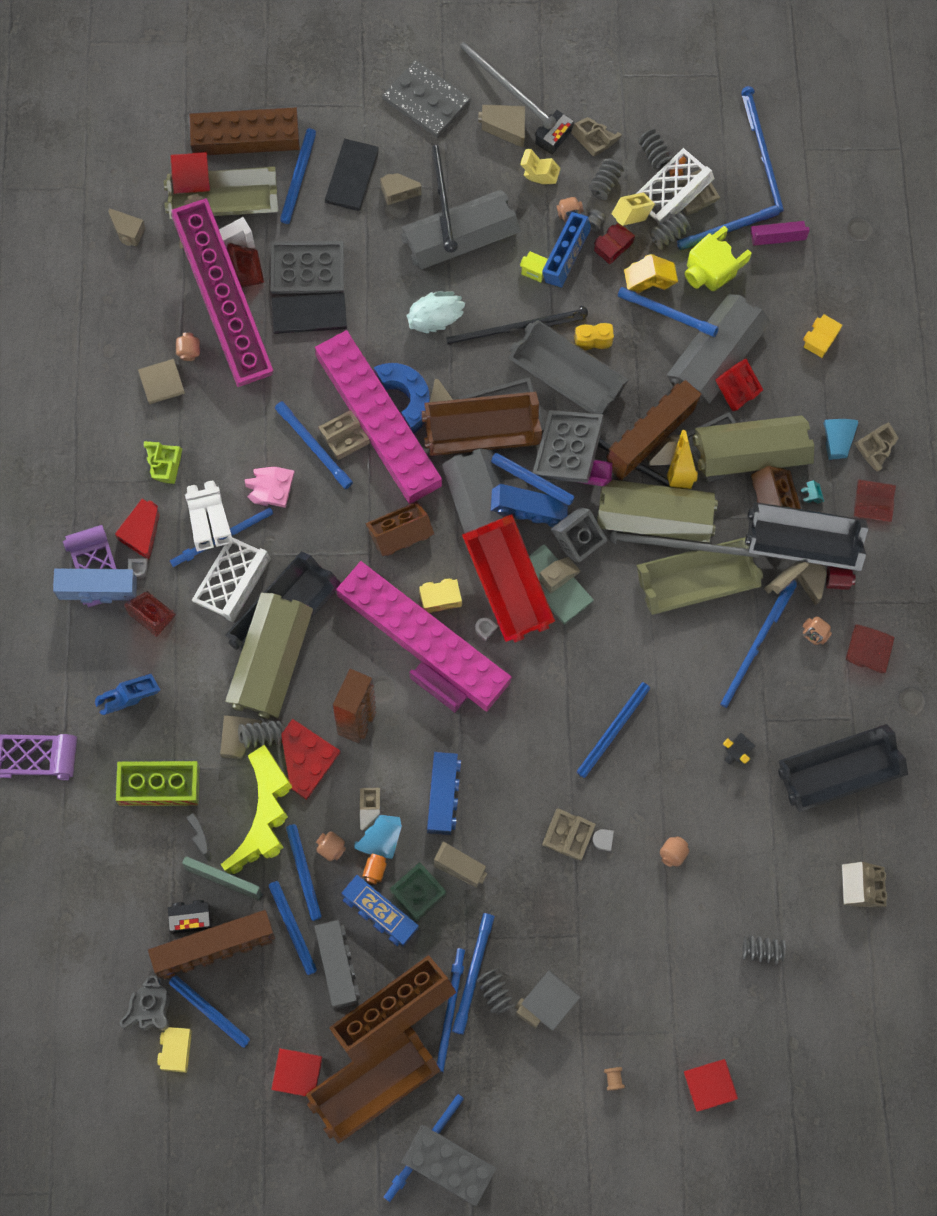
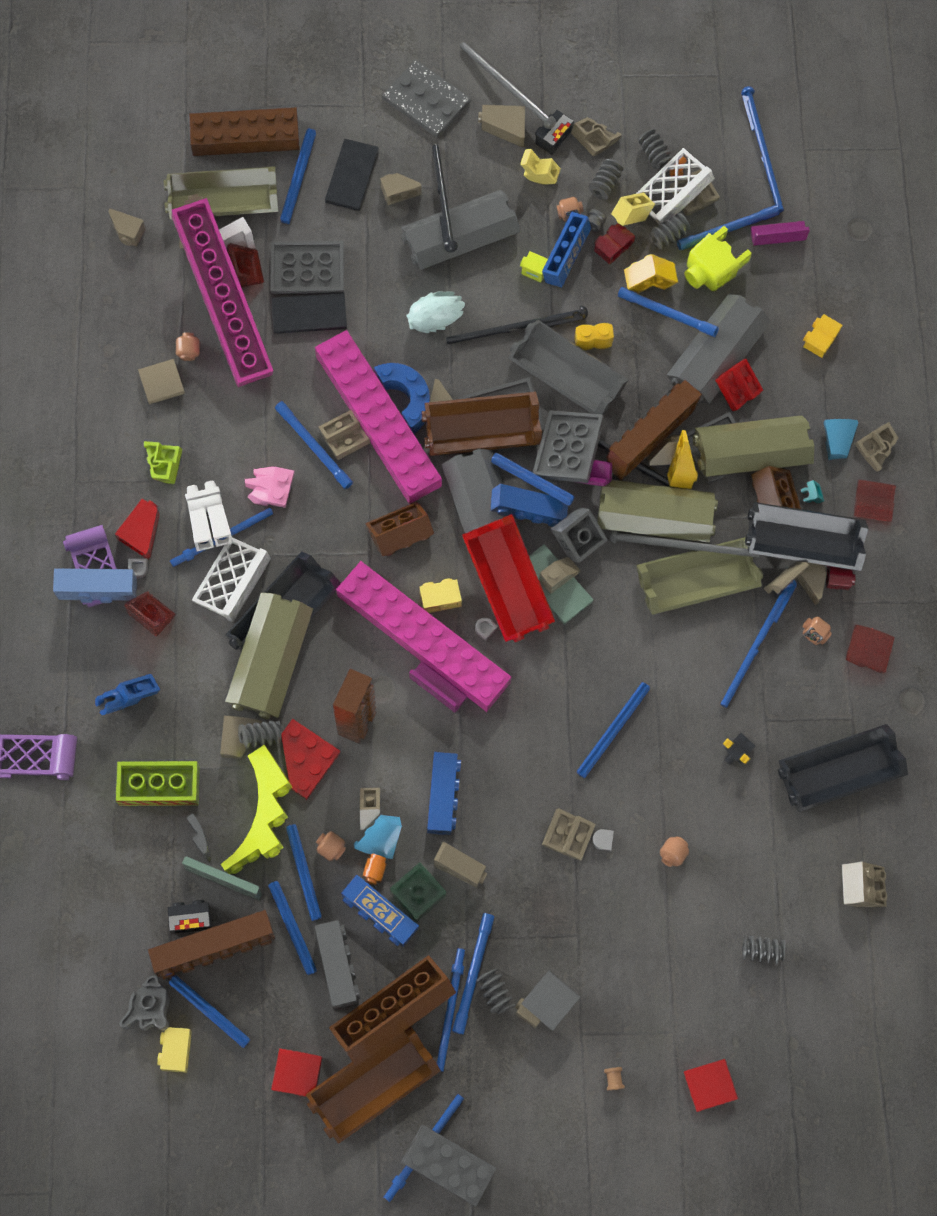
(190, 172): red slope -> none

